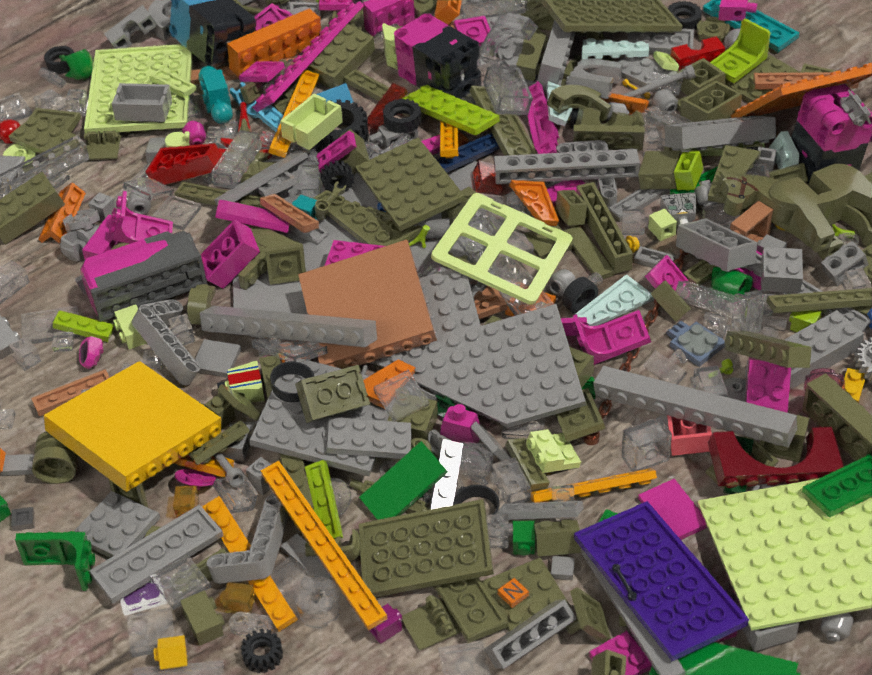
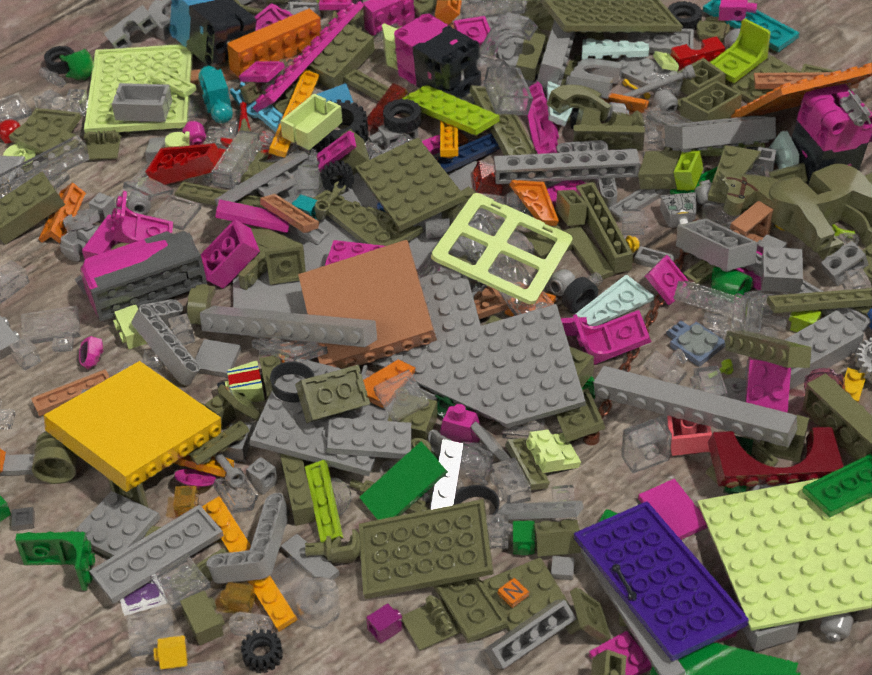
(83, 325): lime plate -> none
(324, 546): light orange plate -> none
(421, 236): lime bar -> none
(601, 484): light orange plate -> none
(662, 224): yellowish green brick -> none
(670, 301): olive tile -> none

